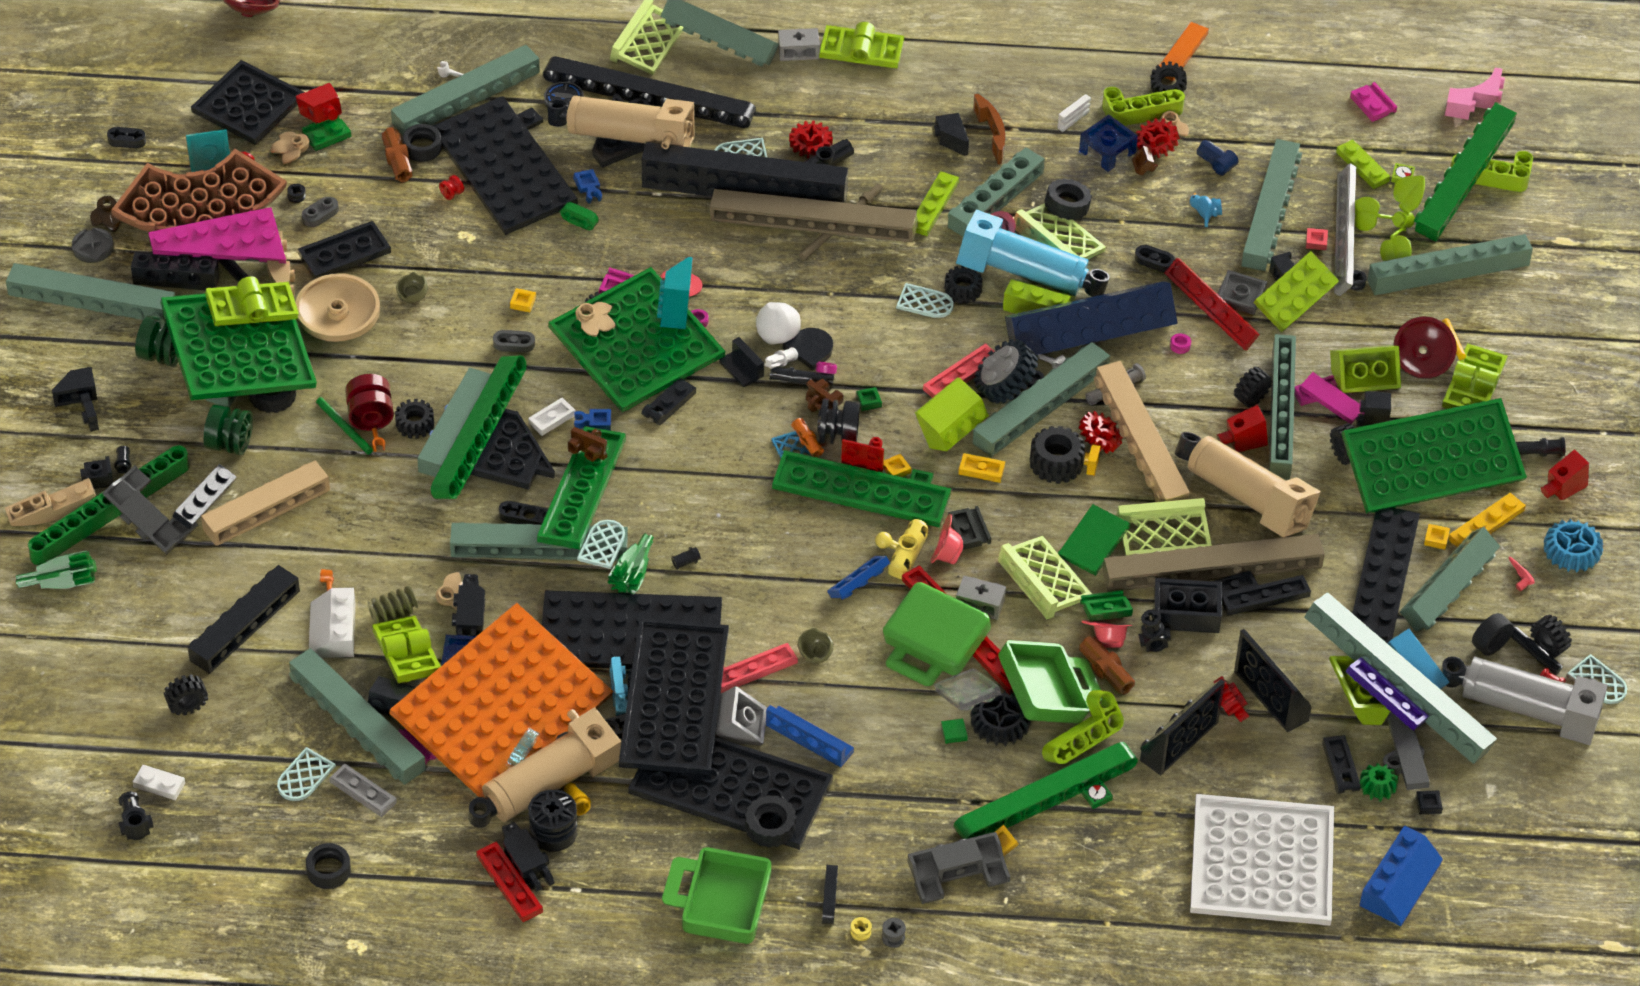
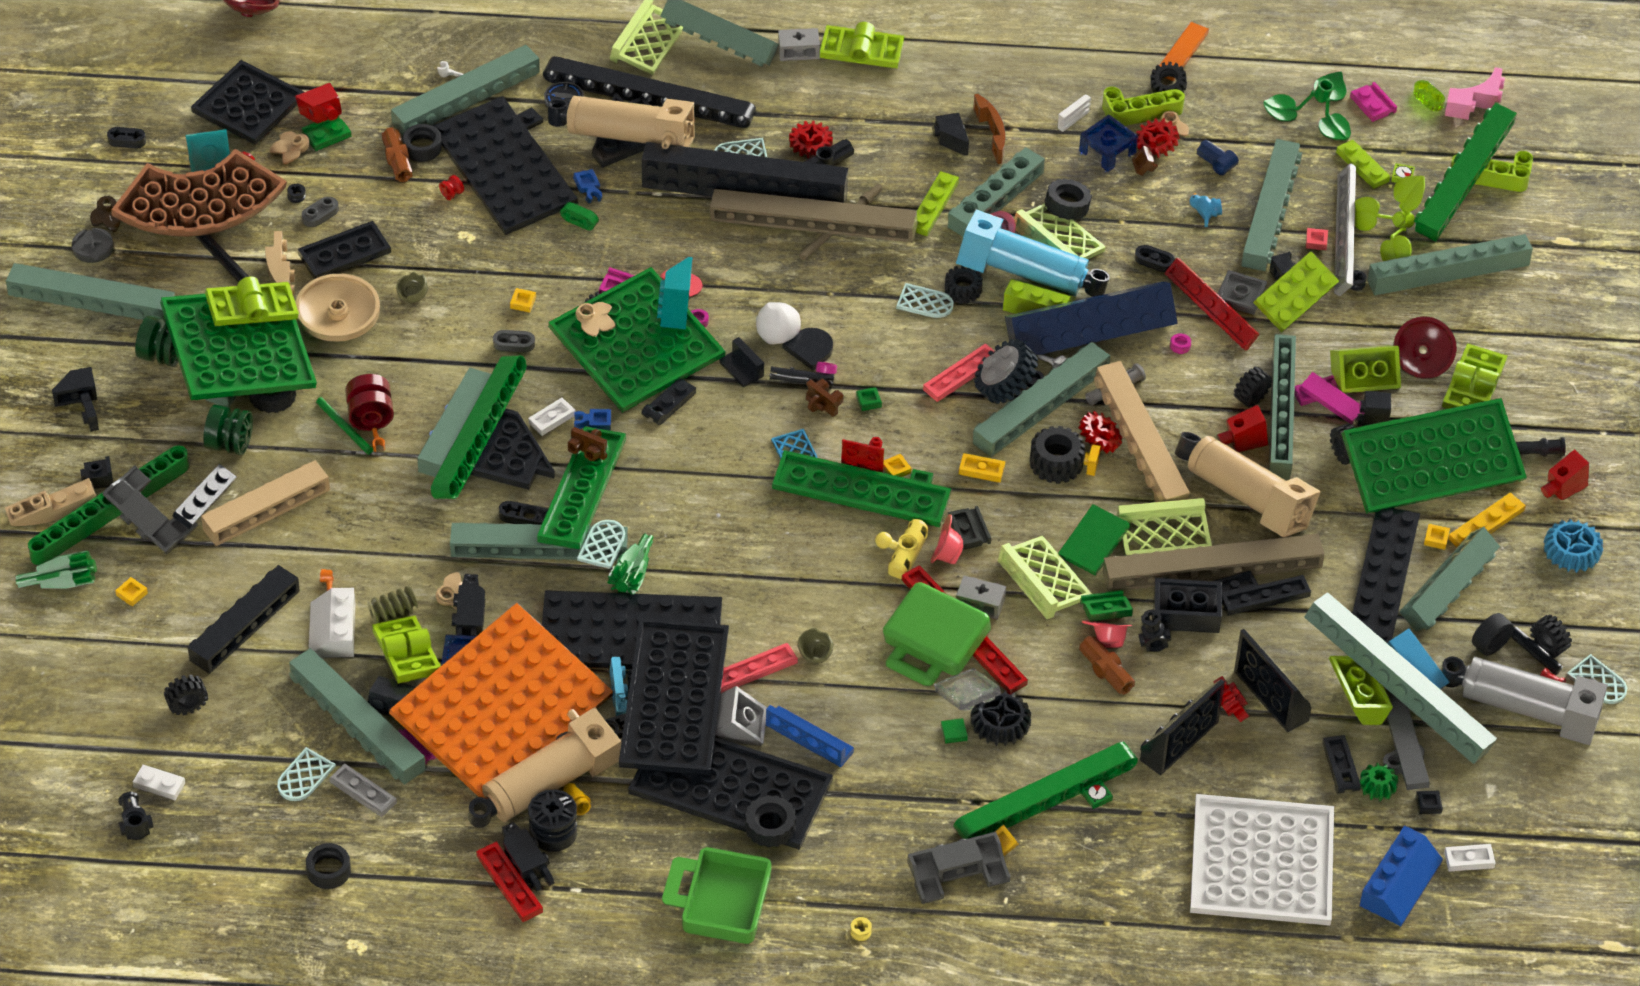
(123, 462): black pin -> none
(131, 591): none -> yellow plate
(174, 271): black brick -> none
(228, 237): dark pink wing -> none
(411, 409): black tyre -> none
(523, 747): clear light blue beam -> none
(685, 558): black pin -> none
(781, 358): white axle -> none
(807, 437): orange pin -> none
(830, 894): black beam -> none
(838, 422): black wheel -> none
(858, 577): blue plate -> none
(889, 937): dark grey wheel -> none
(951, 415): lime slope -> none
(1046, 681): bright green piece -> none
(1082, 731): lime beam -> none
(1326, 89): none -> green plant
(1387, 693): dark purple plate -> none
(1429, 95): none -> clear neon green beam
(1460, 352): yellow bar -> none
(1469, 857): none -> white plate
(1526, 577): coral bar -> none

